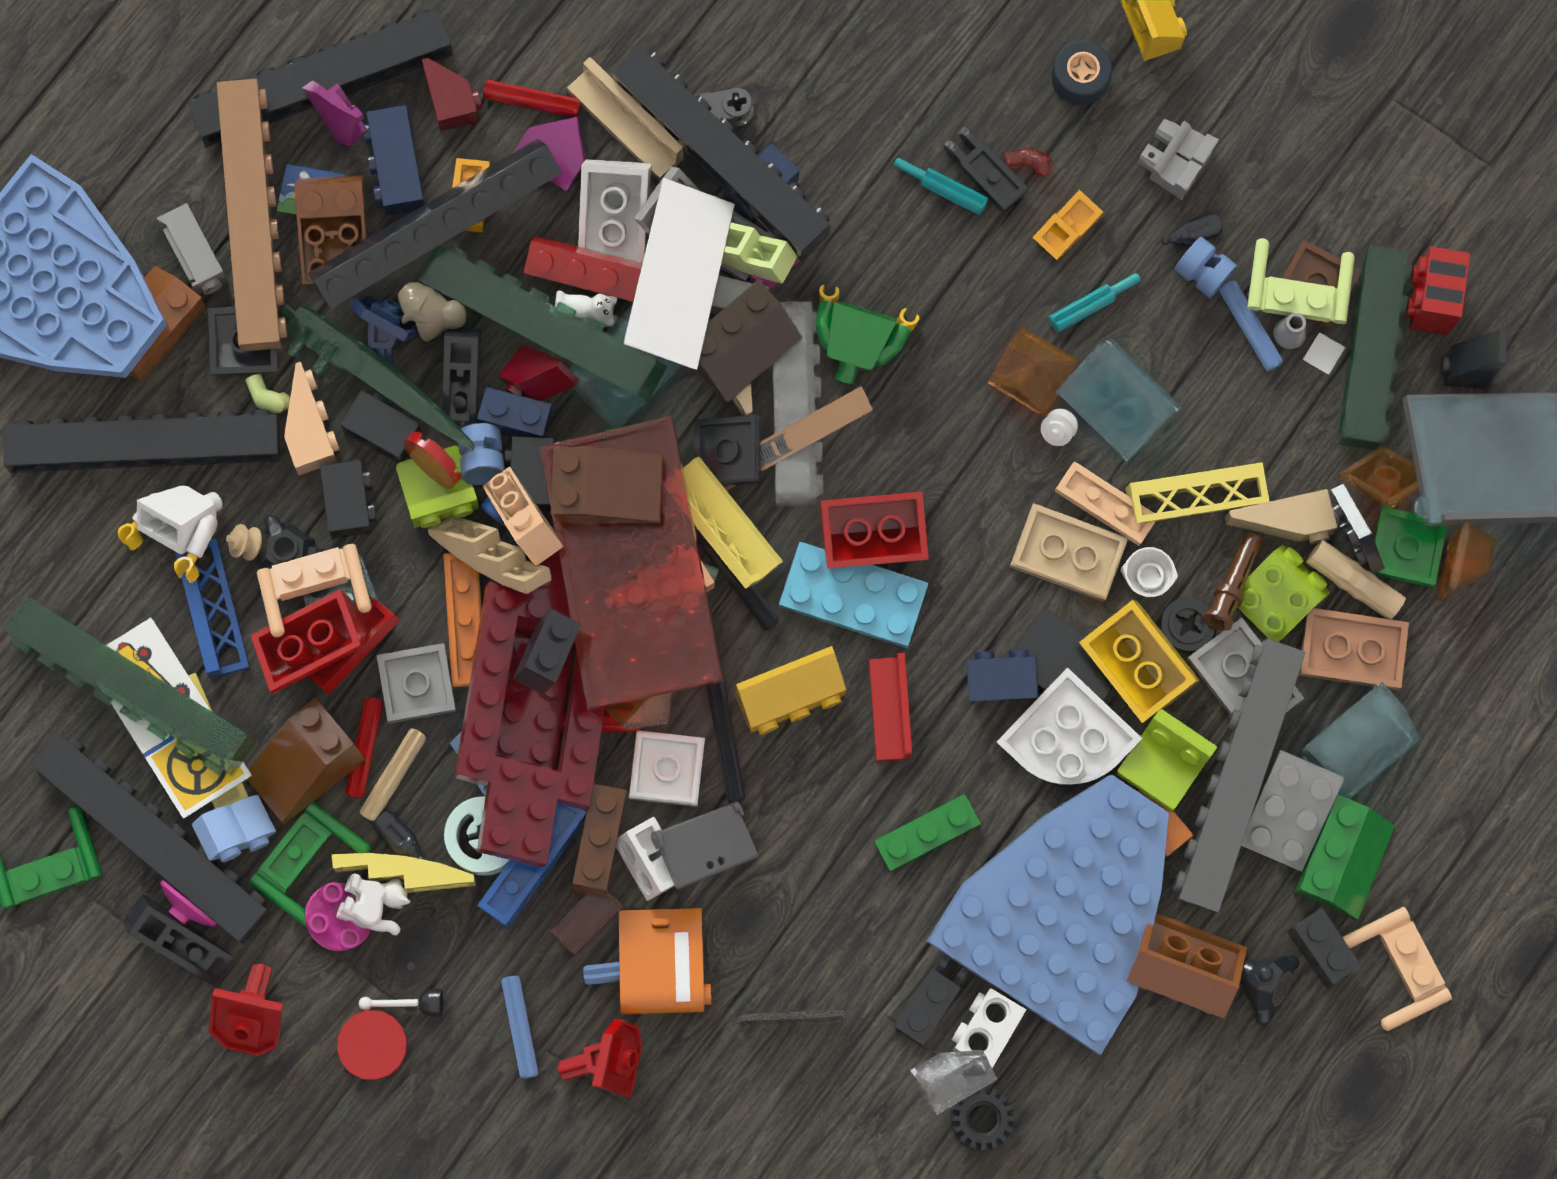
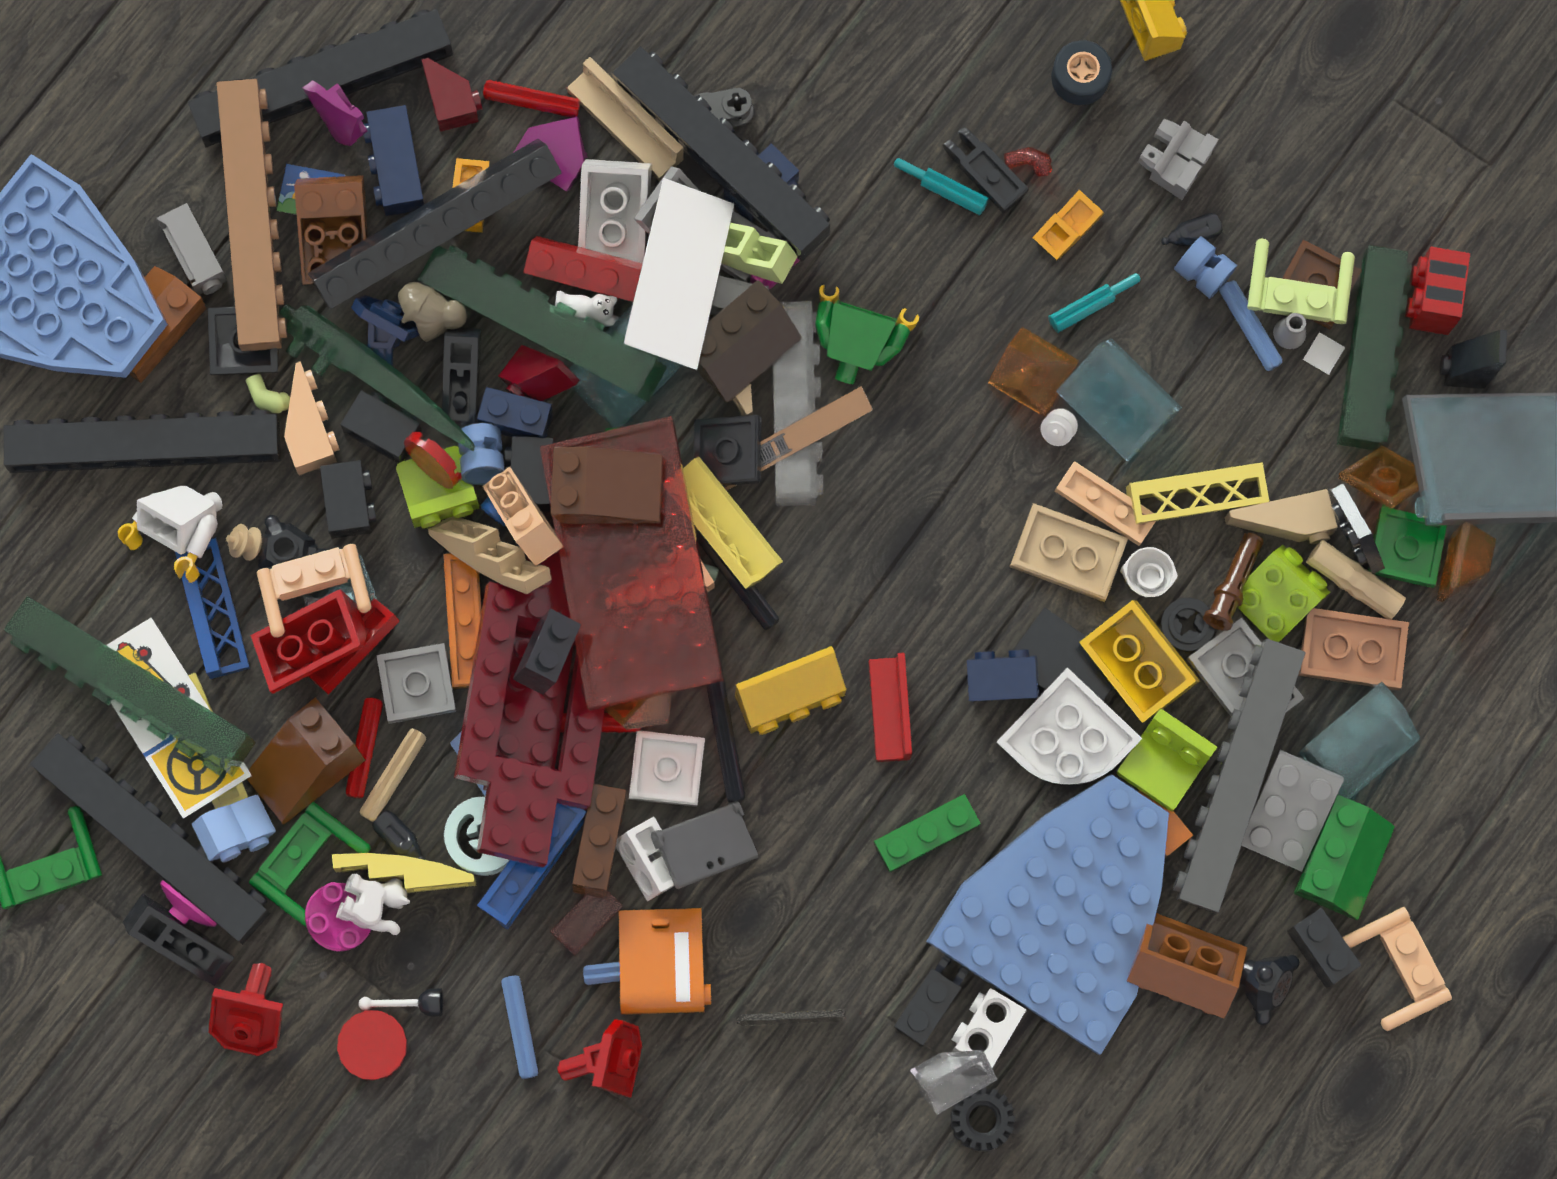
(854, 597): medium azure plate -> none
(873, 530): red slope -> none

